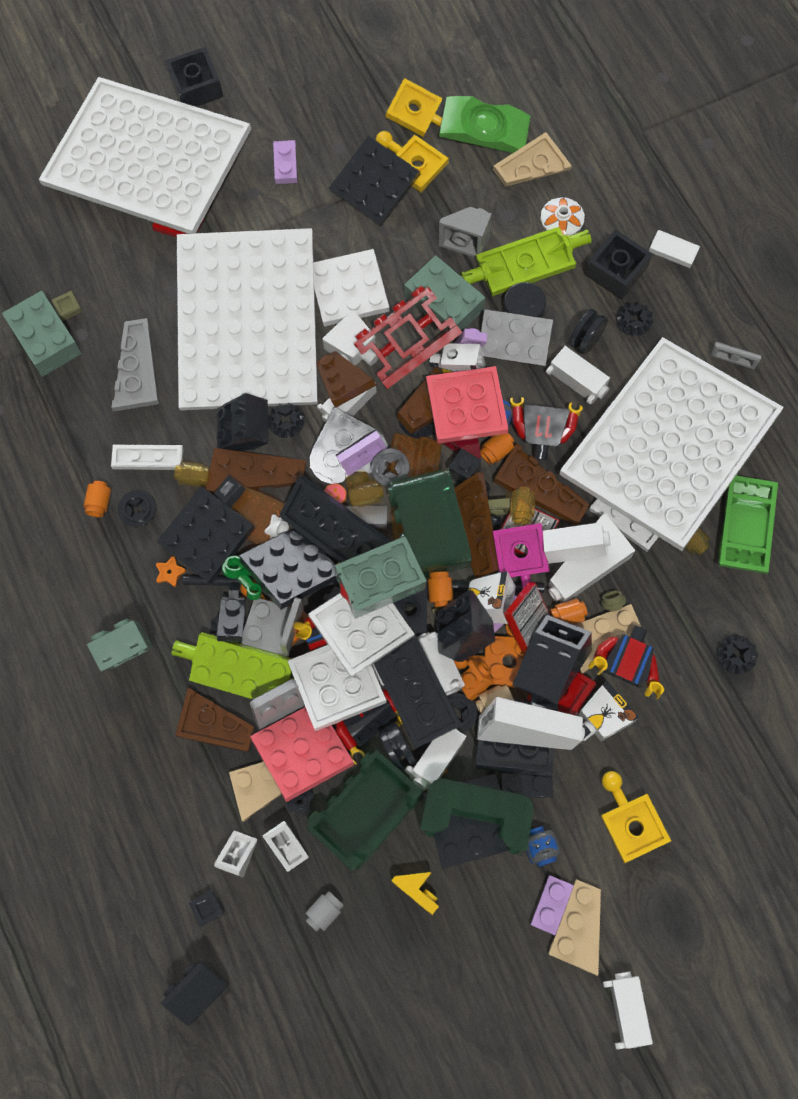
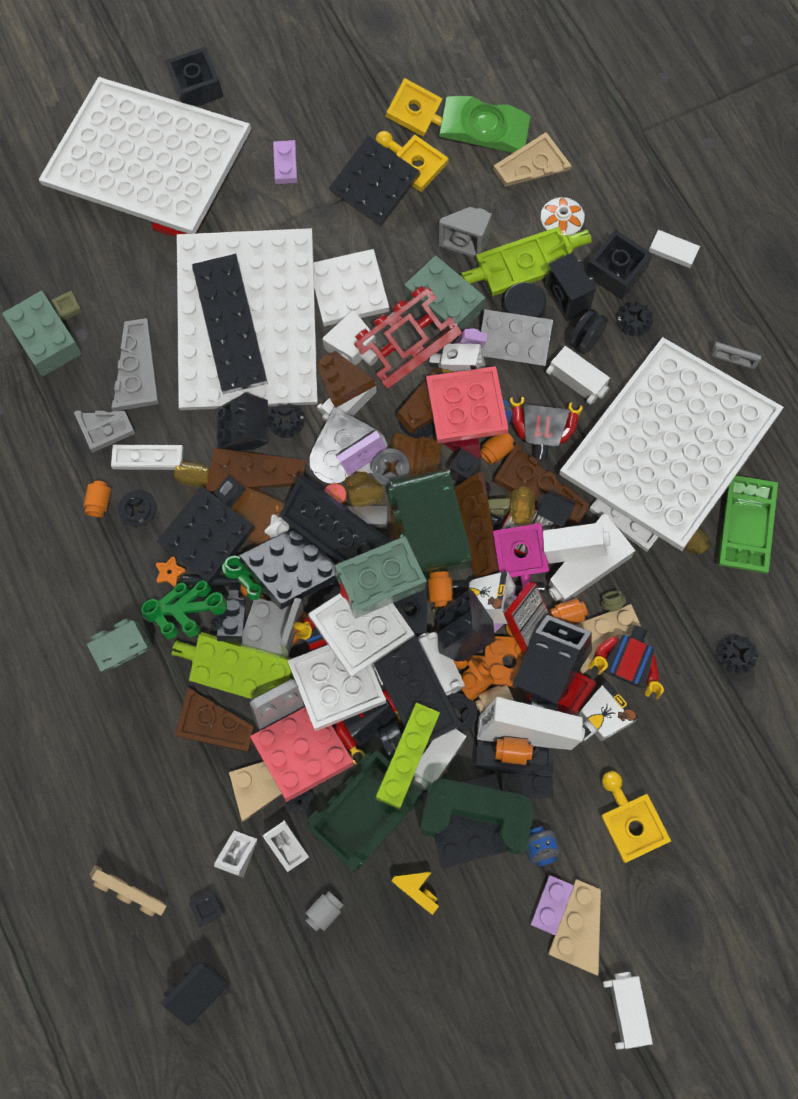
(104, 428): none -> light grey wing
(126, 893): none -> tan wing
(154, 610): none -> green plant
(229, 324): none -> black plate
(407, 756): none -> lime plate
(513, 750): none -> orange brick
(555, 507): none -> black brick
(570, 286): none -> black brick

